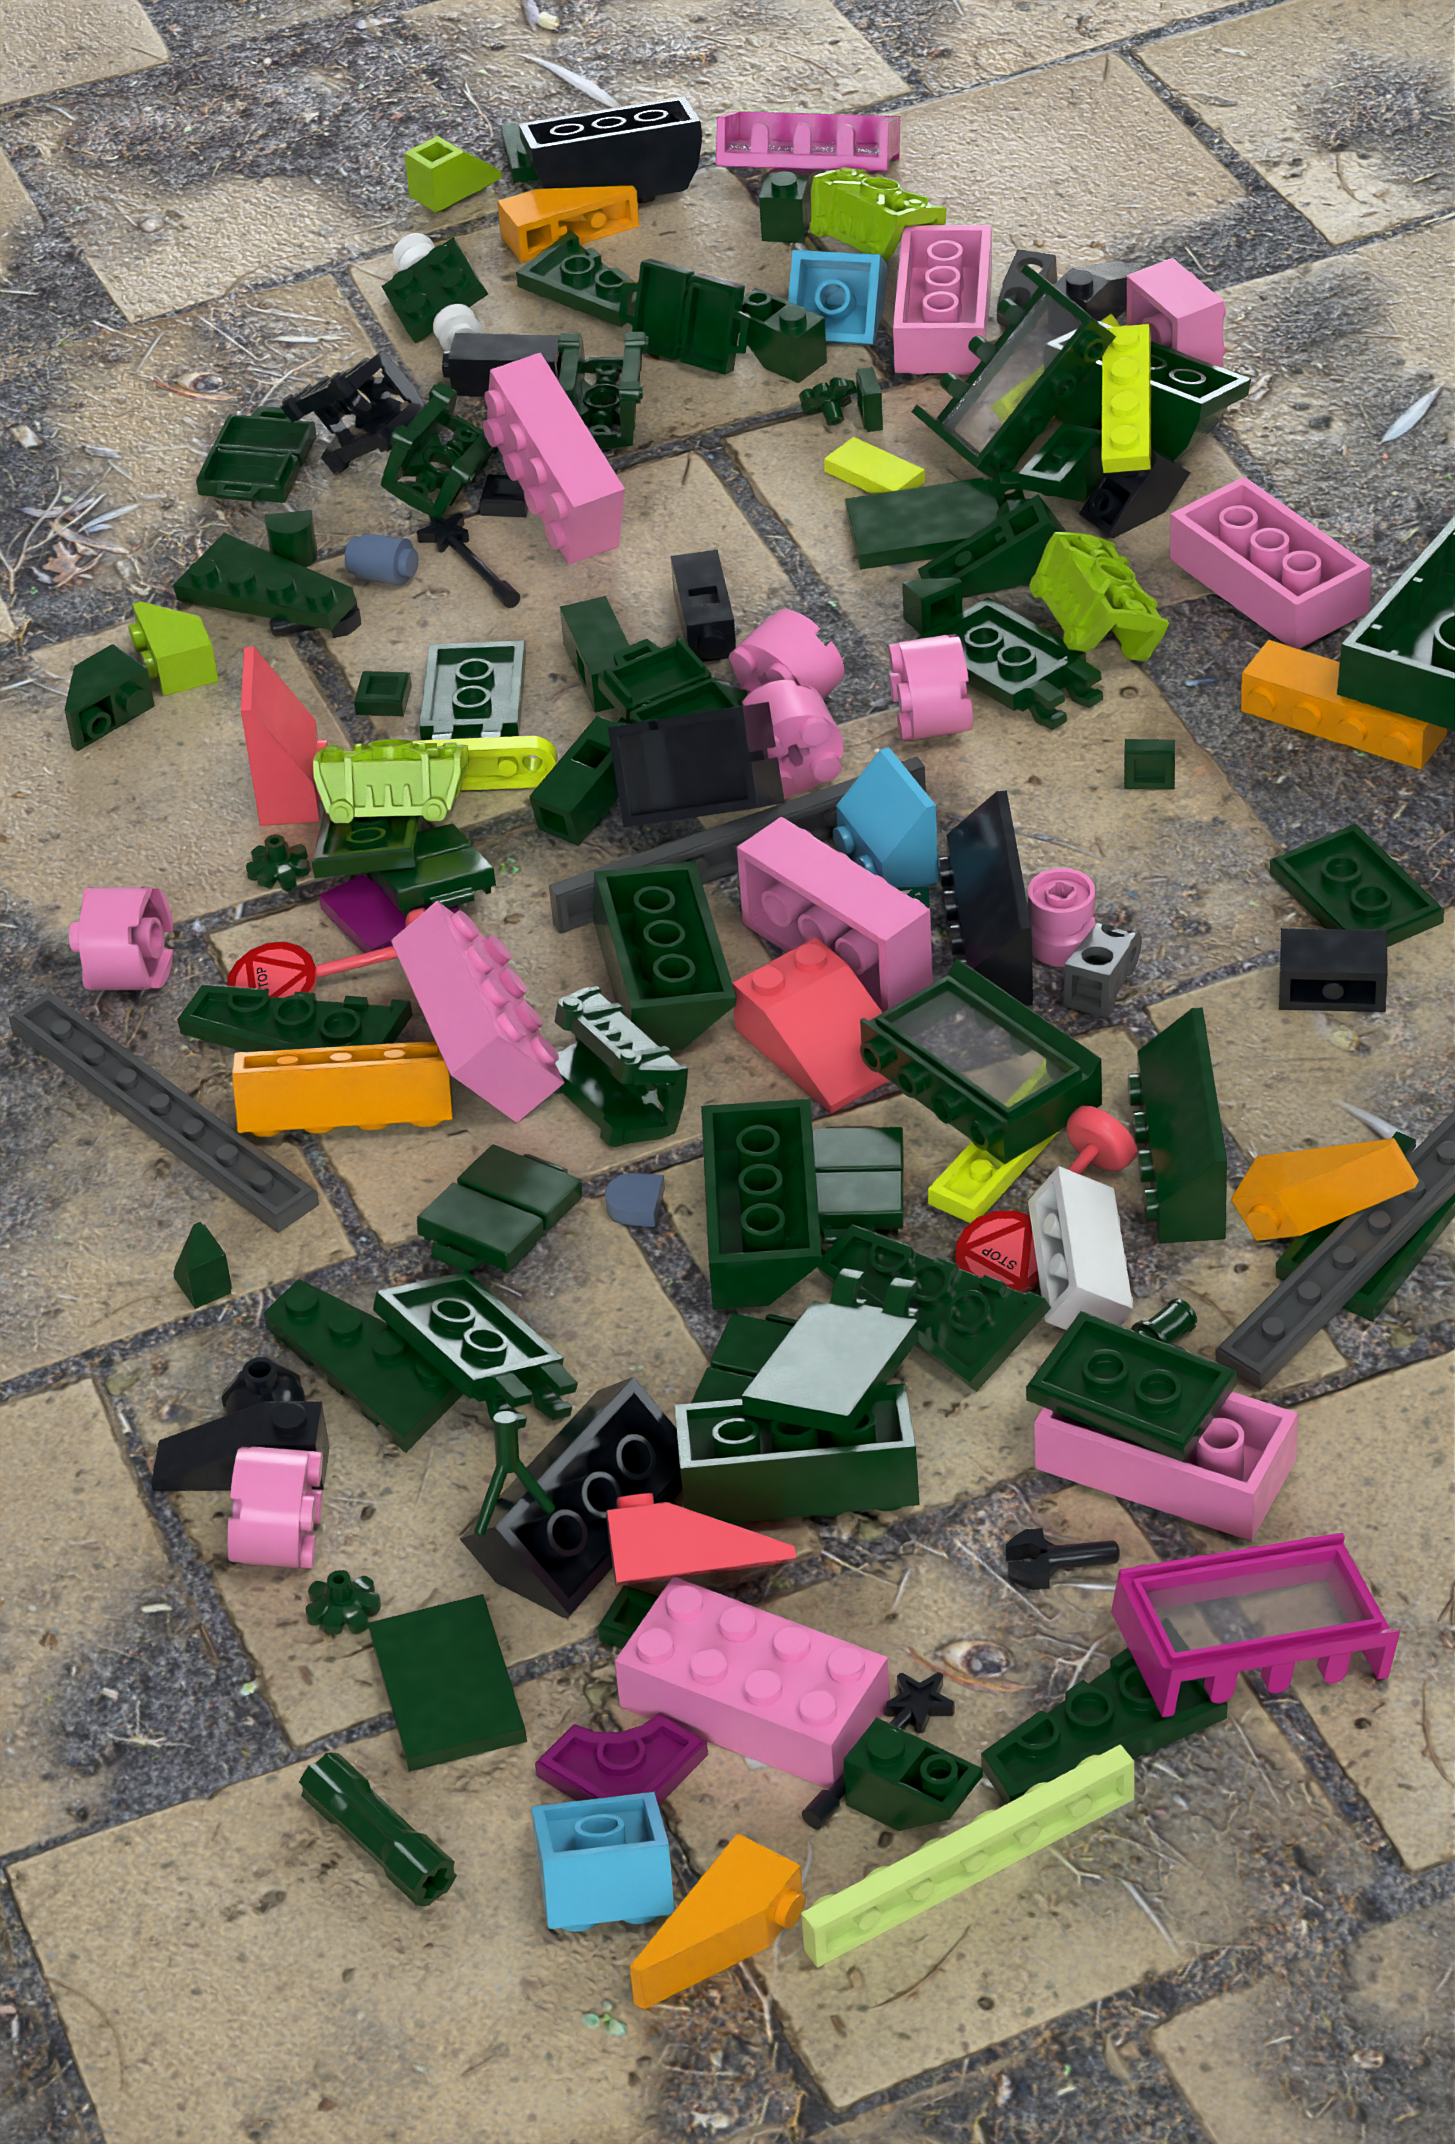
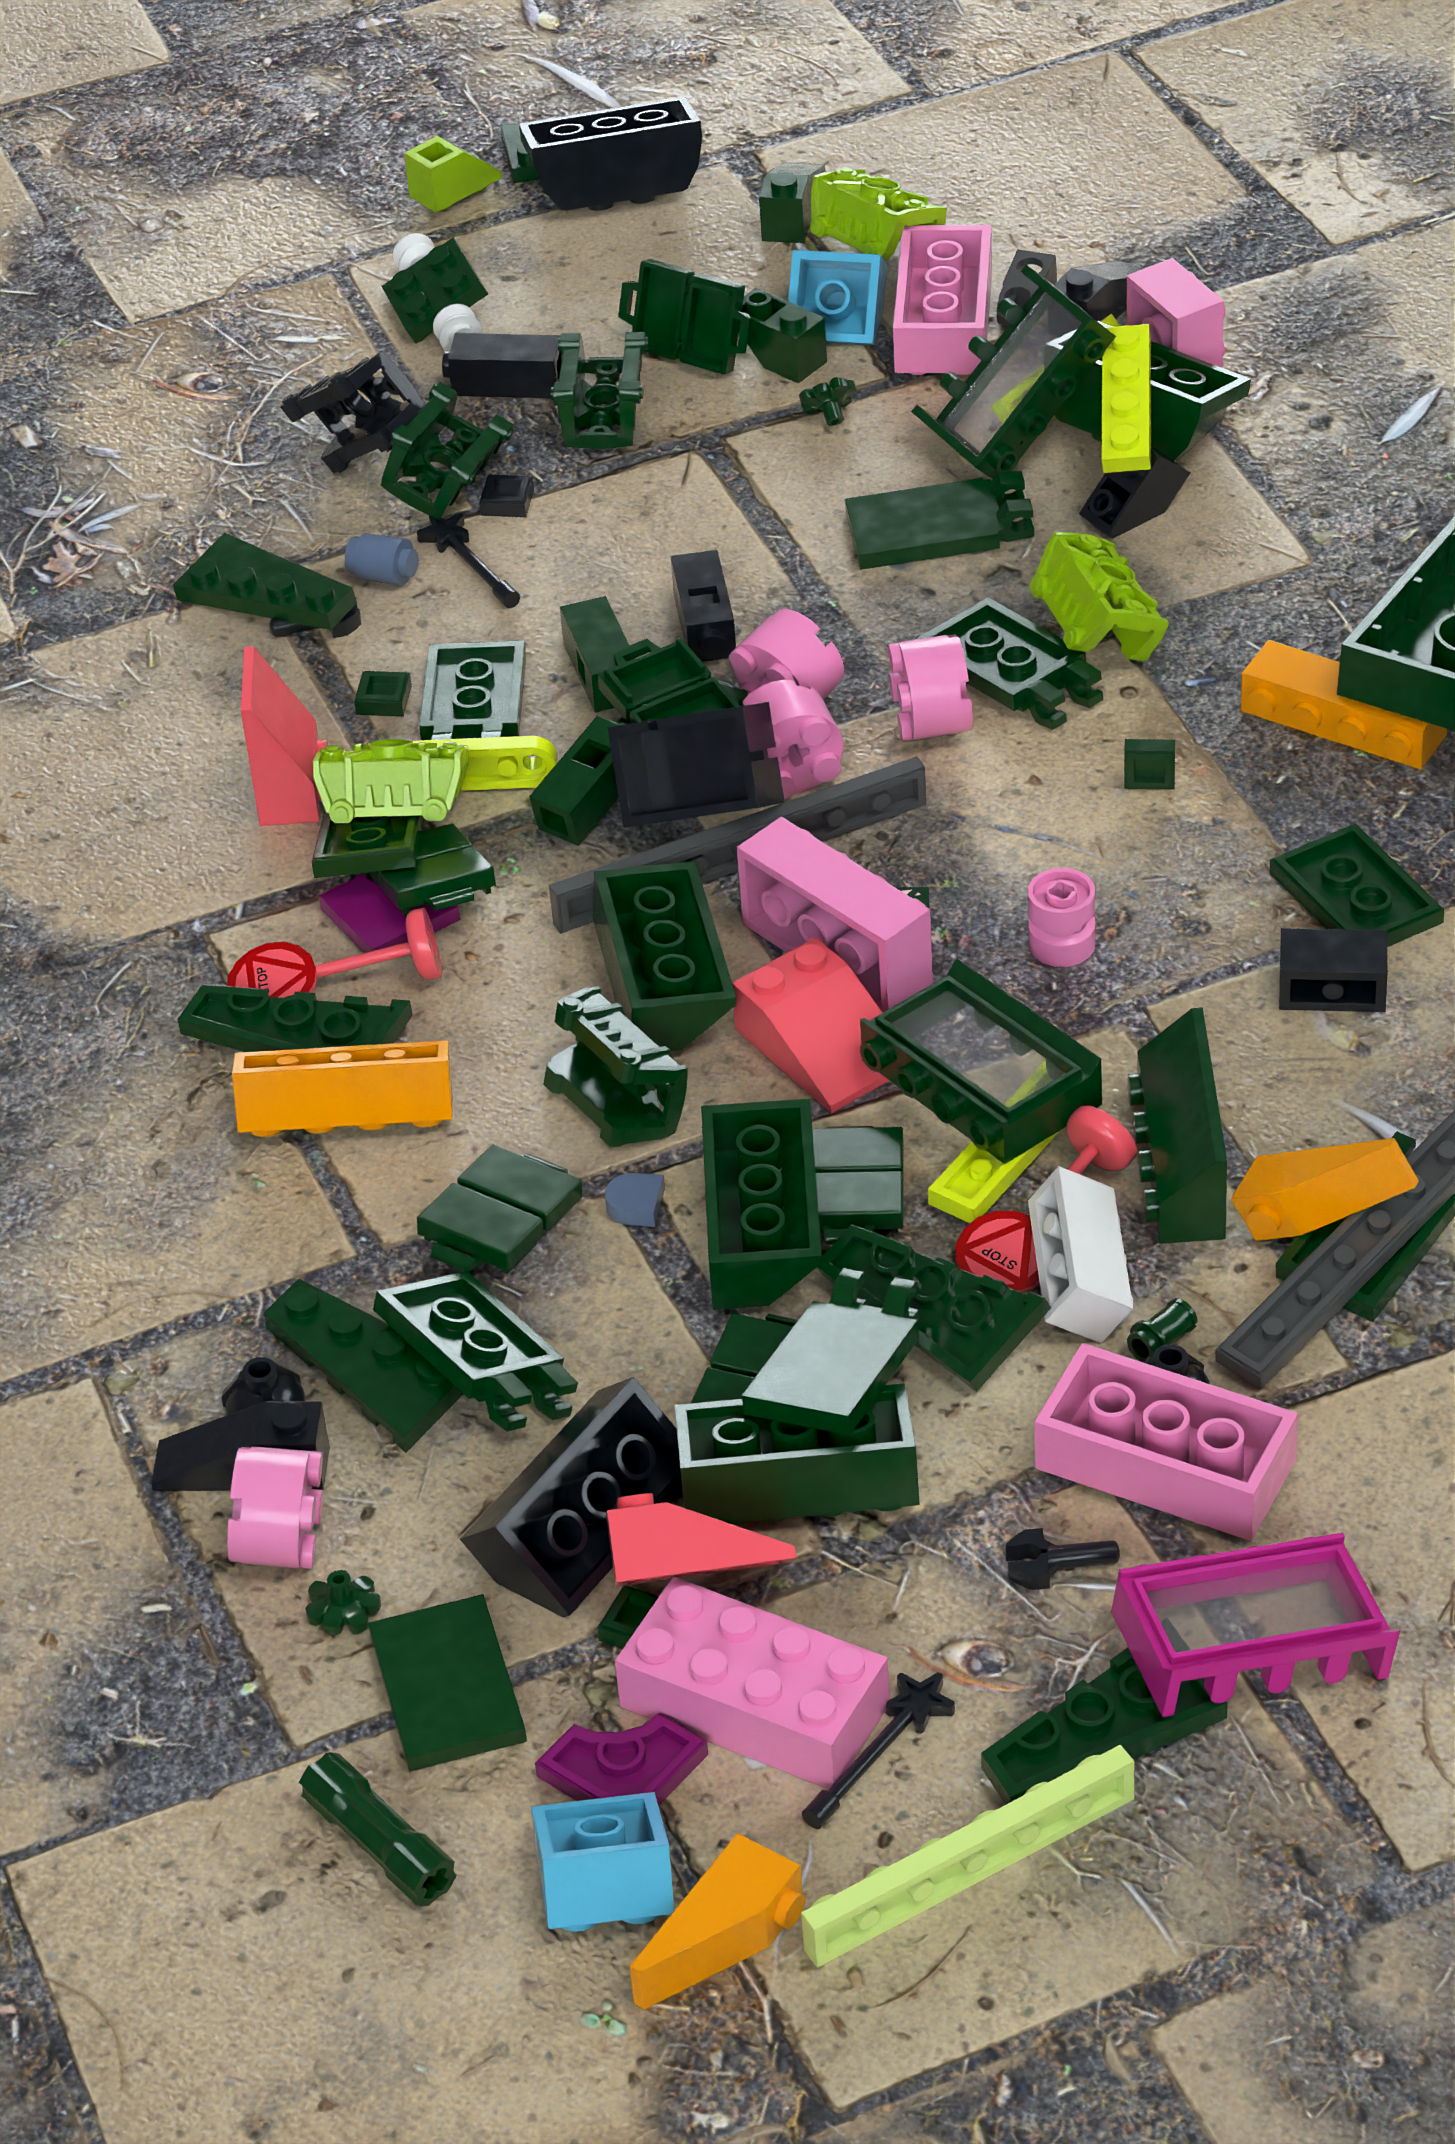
(105, 695): dark green slope -> none
(123, 938): bright pink brick -> none
(165, 1112): dark grey tile -> none
(173, 647): lime slope -> none
(202, 1268): dark green slope -> none
(256, 457): dark green piece -> none
(278, 862): dark green plant -> none
(292, 536): dark green brick -> none
(478, 1011): bright pink brick -> none
(508, 1461): dark green plant -> none
(542, 216): light orange slope -> none
(553, 459): bright pink brick -> none
(576, 279): dark green wing -> none
(807, 140): dark pink window -> none
(869, 399): dark green tile -> none
(872, 468): neon yellow tile -> none
(889, 824): medium azure slope -> none
(905, 1778): dark green slope -> none
(931, 602): dark green slope -> none
(989, 898): black slope -> none
(1001, 553): dark green slope -> none
(1067, 463): dark green plate -> none
(1100, 969): dark grey leg -> none
(1132, 1386): dark green tile -> none
(1270, 563): bright pink brick -> none

